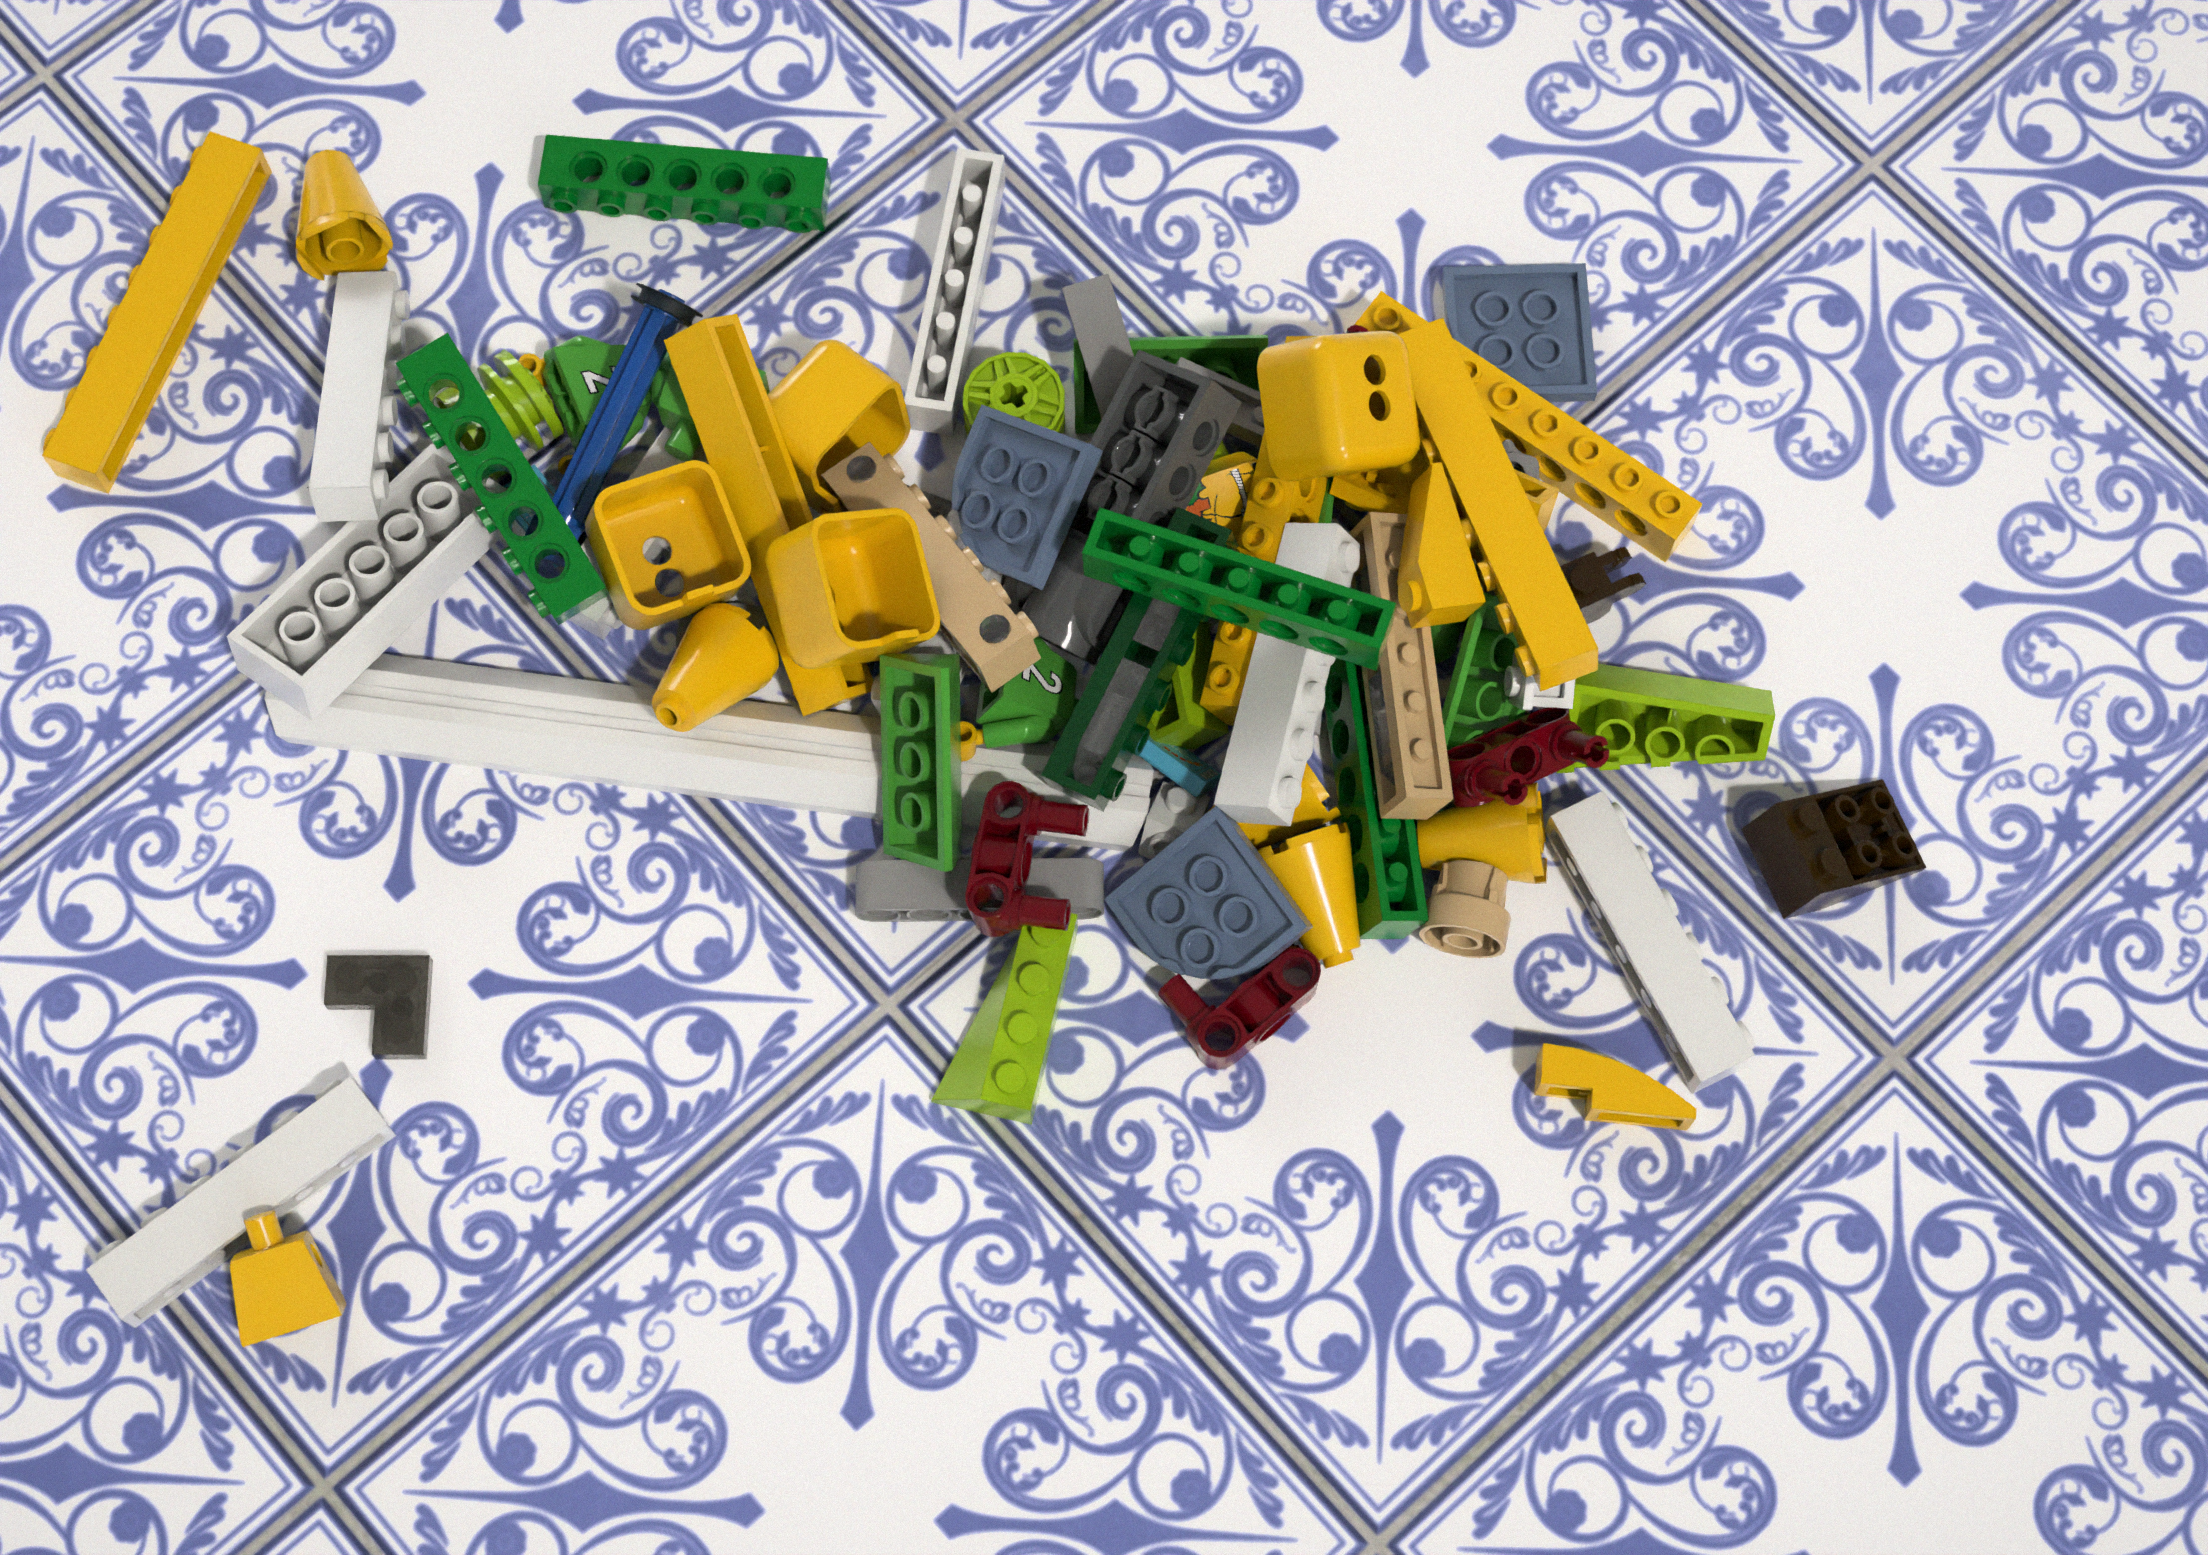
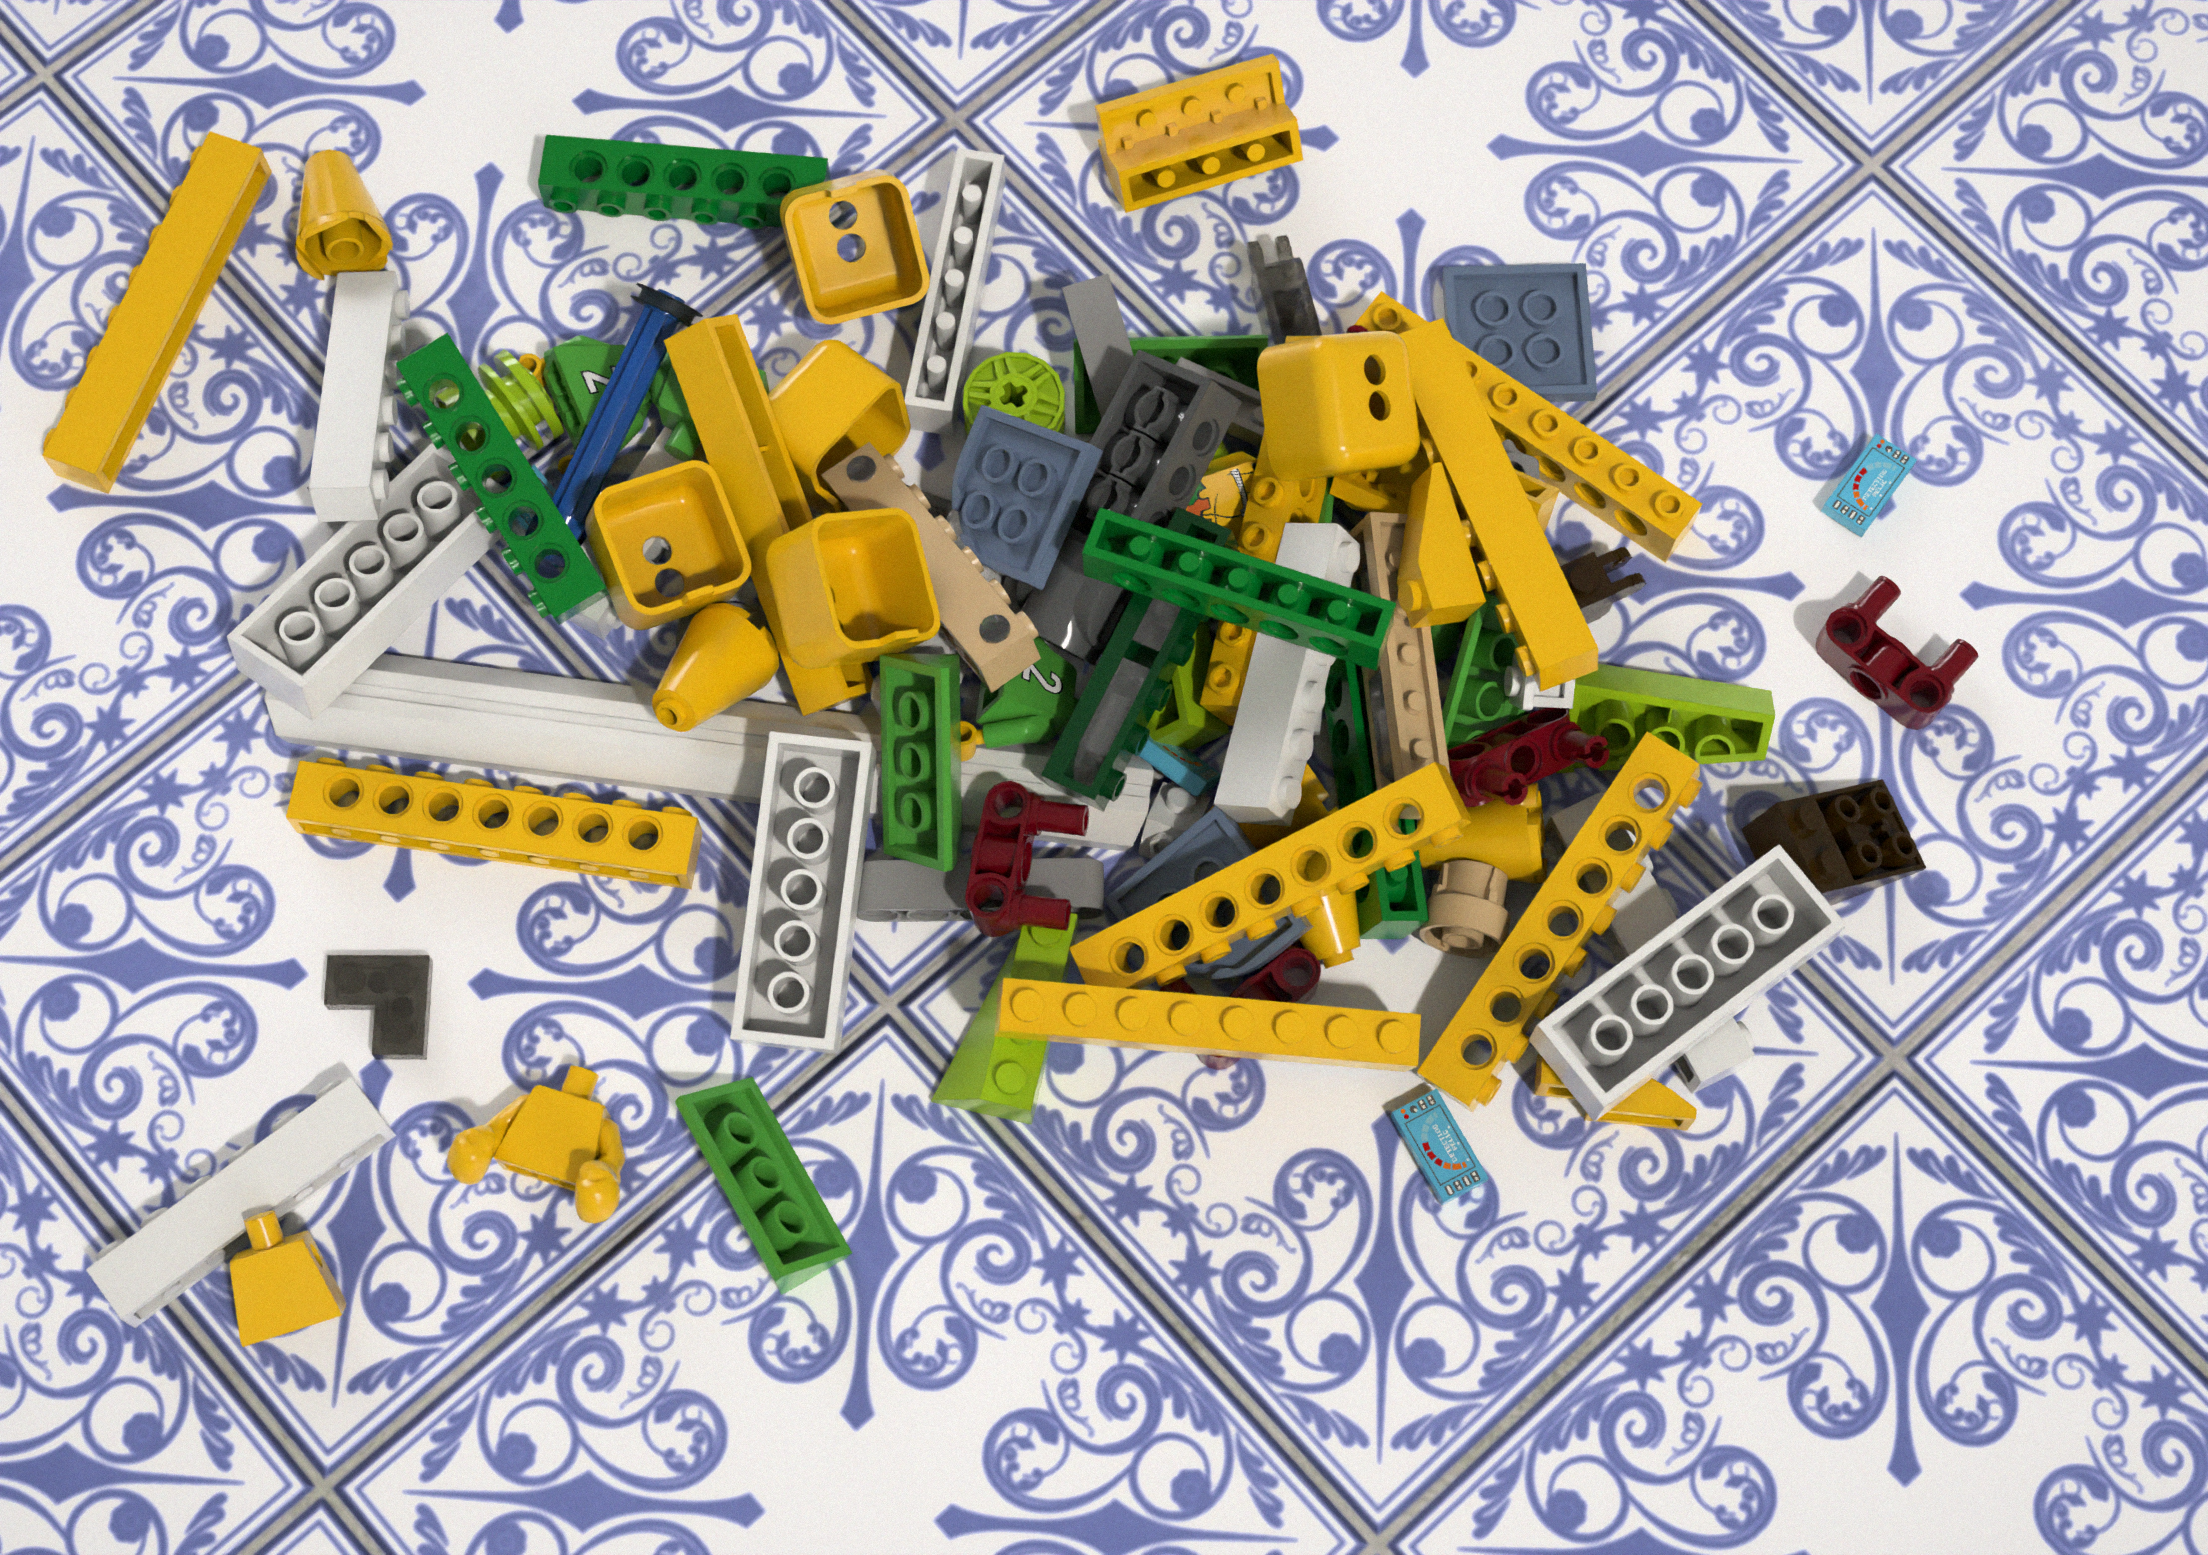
(320, 785): none -> yellow brick
(552, 1140): none -> yellow torso
(764, 1181): none -> bright green slope
(804, 893): none -> white brick
(893, 263): none -> yellow piece
(1197, 133): none -> yellow brick
(1207, 1025): none -> yellow brick
(1281, 293): none -> clear smoke hinge
(1429, 789): none -> yellow brick
(1439, 1147): none -> medium azure tile
(1649, 766): none -> yellow brick
(1686, 982): none -> white brick
(1868, 485): none -> medium azure tile
(1883, 666): none -> dark red piece

